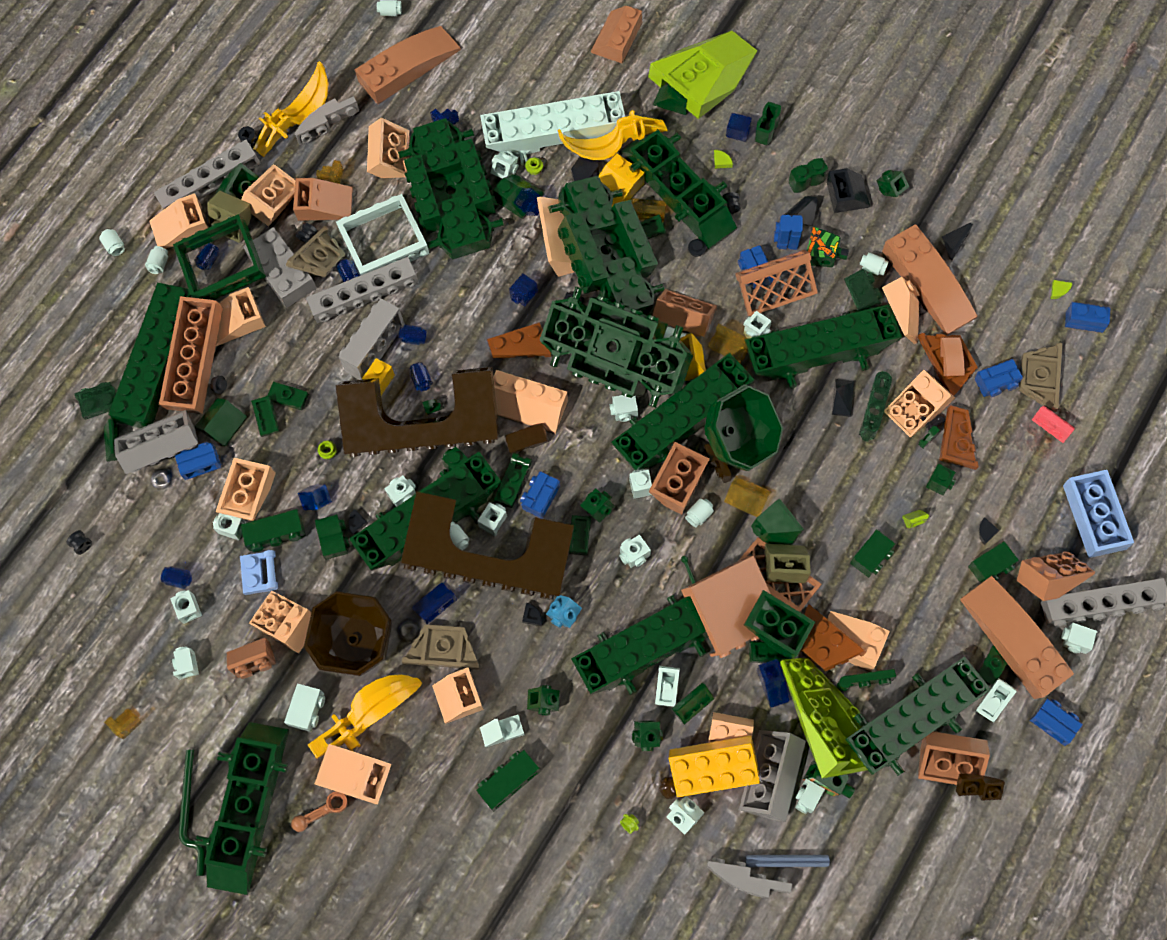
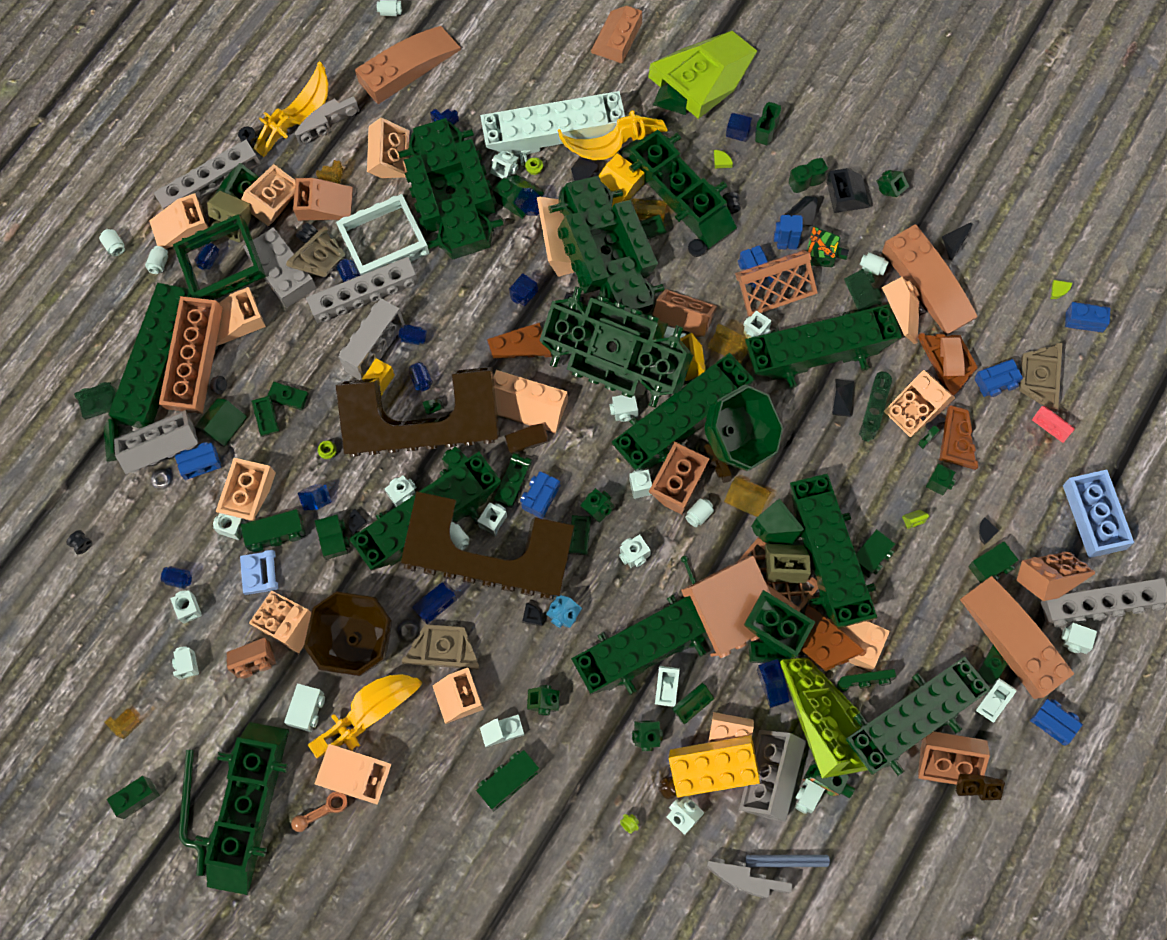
(133, 797): none -> dark green brick
(831, 553): none -> dark green piece

